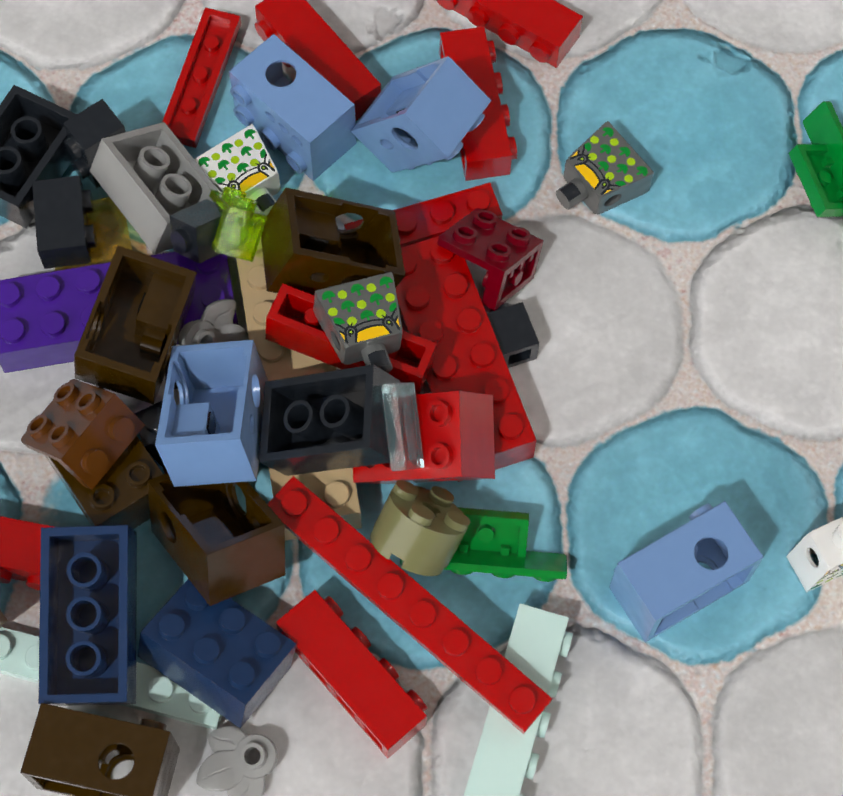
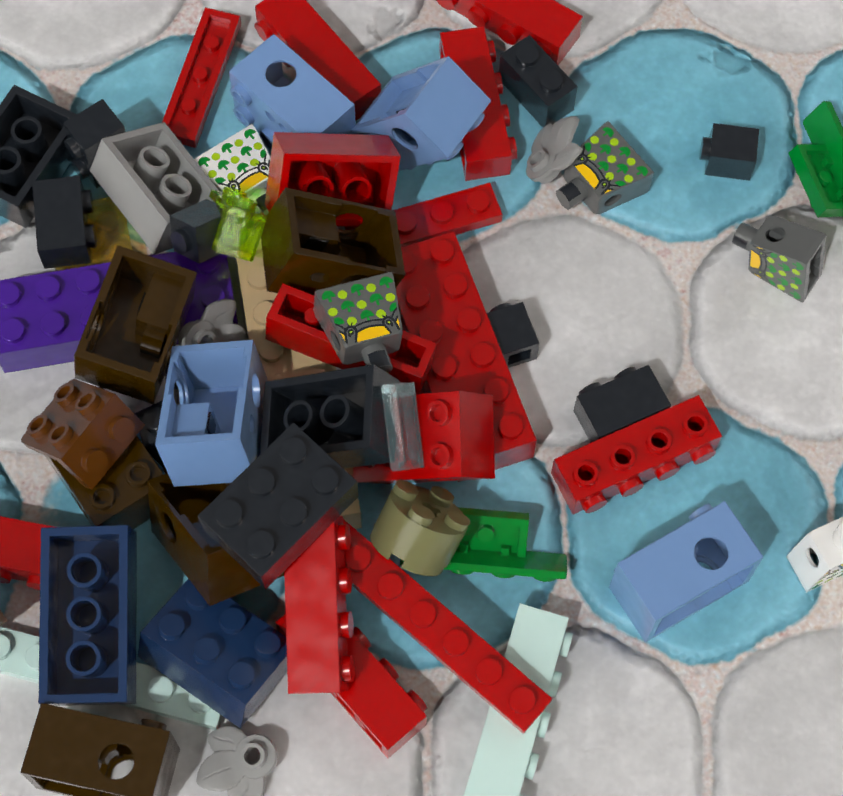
(279, 505): none -> black brick
(318, 616): none -> red brick
(335, 166): none -> red brick
(500, 248): dark red bracket -> none
(537, 82): none -> black brick
(553, 150): none -> light grey plate
(620, 402): none -> black brick
(636, 455): none -> red brick
(730, 151): none -> black brick
(784, 254): none -> dark grey torso

